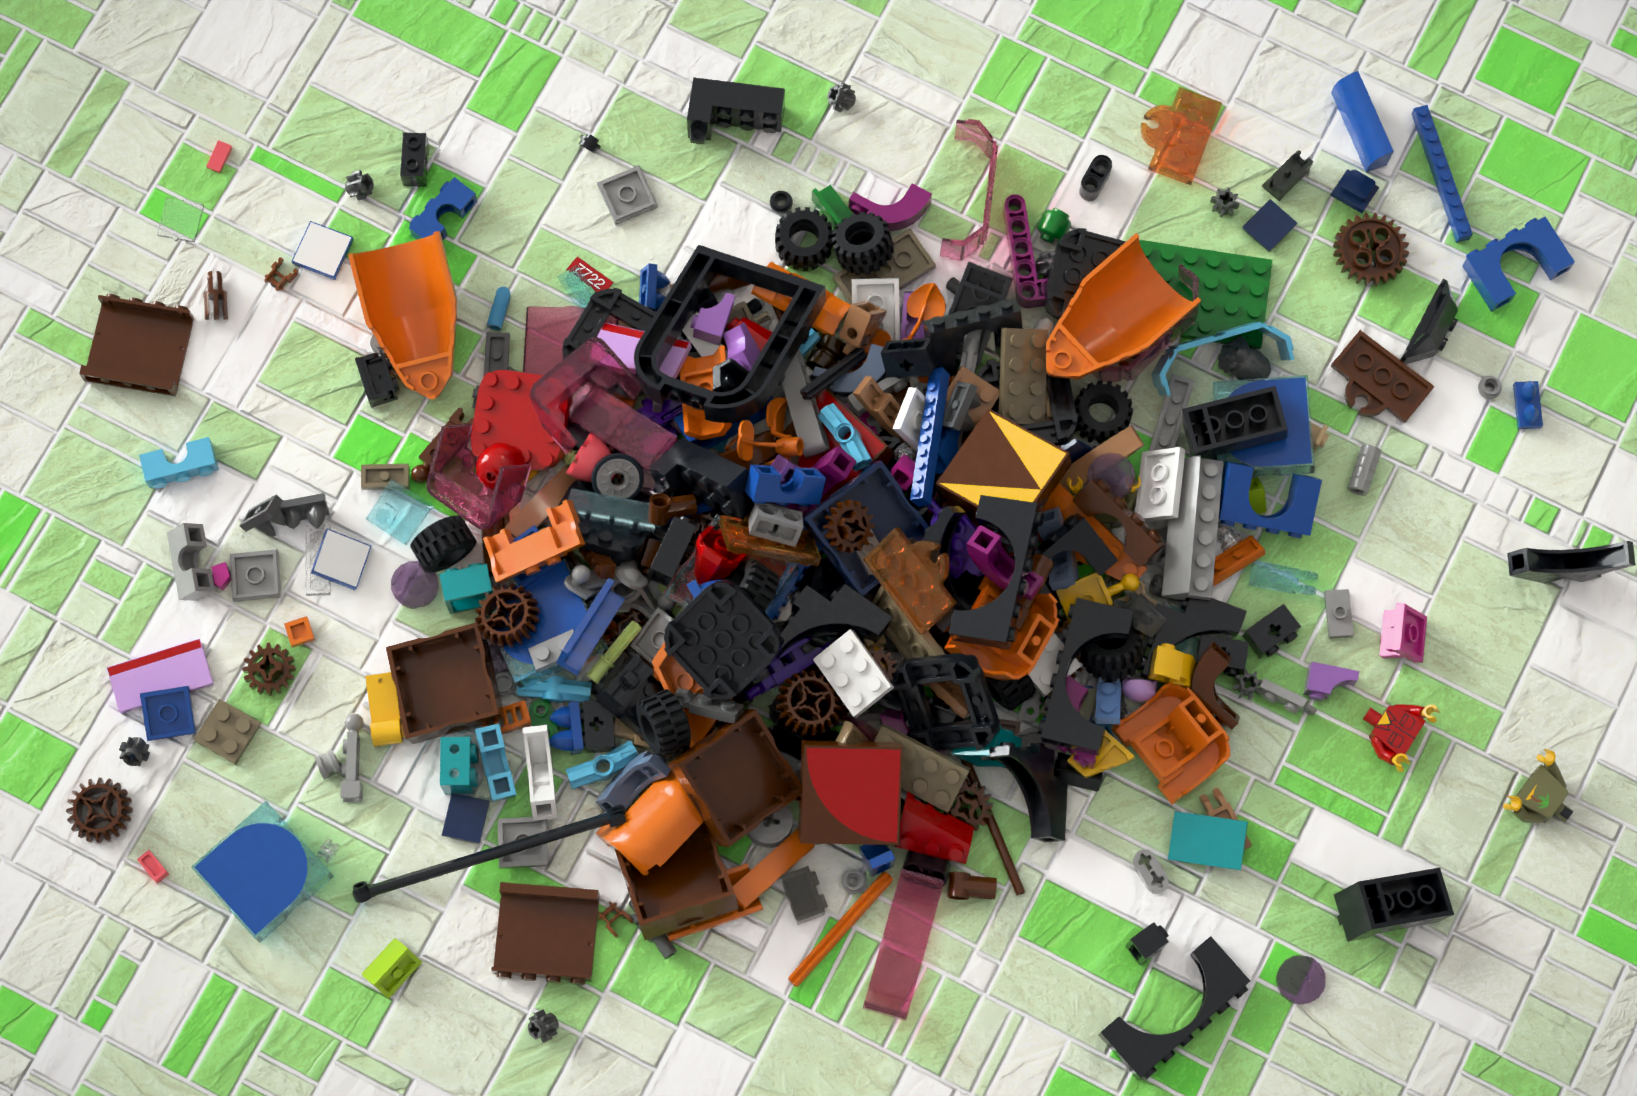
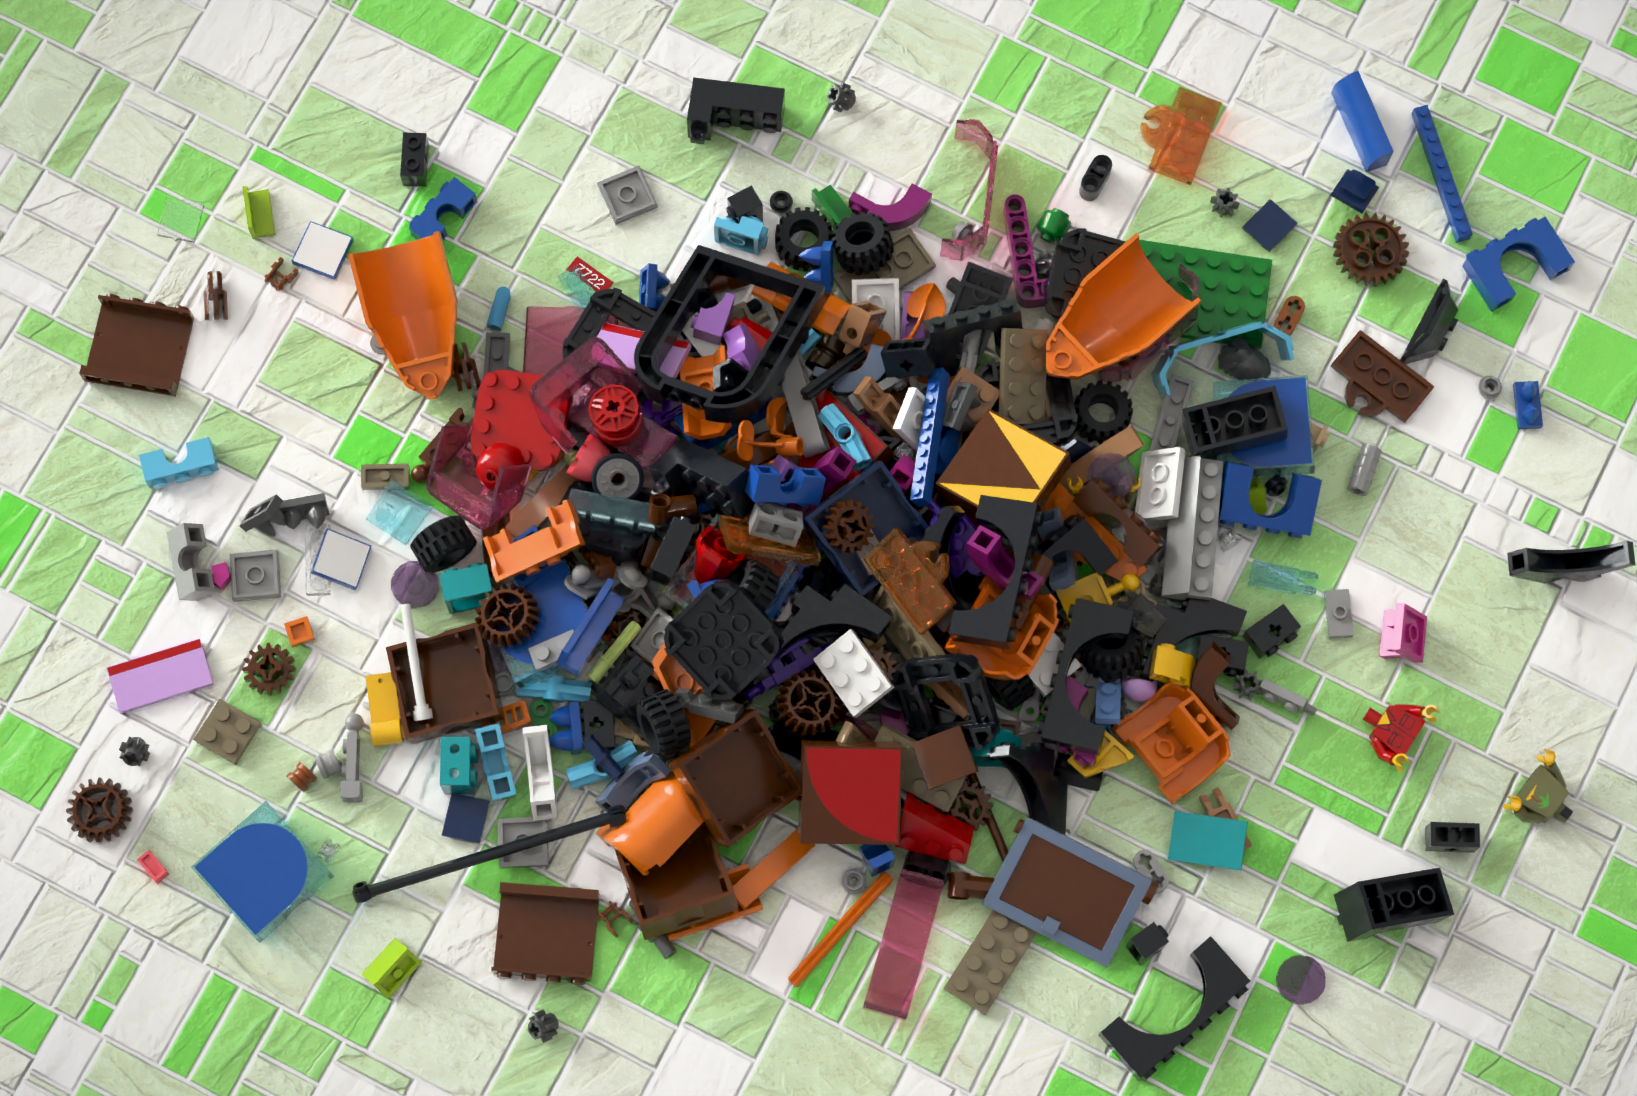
(168, 713): blue tile -> none
(219, 156): coral piece -> none
(259, 213): none -> lime panel
(301, 777): none -> dark orange wheel
(359, 185): dark grey gear -> none
(376, 378): black hinge -> none
(422, 709): none -> white piece
(464, 366): none -> reddish brown arm
(589, 142): black plate -> none
(602, 757): none -> dark blue pin
(617, 427): none -> red wheel
(745, 204): none -> black brick
(746, 236): none -> medium azure plate
(774, 834): light grey piece -> none
(803, 895): clear smoke brick -> none
(821, 257): none -> blue tile
(945, 757): none -> reddish brown slope
(962, 230): none -> light grey plate
(989, 961): none -> dark tan plate
(1067, 891): none -> reddish brown door
(1236, 558): orange tile -> none
(1276, 485): none -> black plate
(1287, 175): pearl dark grey hinge -> none
(1293, 319): none -> dark orange beam
(1324, 678): medium lavender arch -> none
(1452, 837): none -> black brick

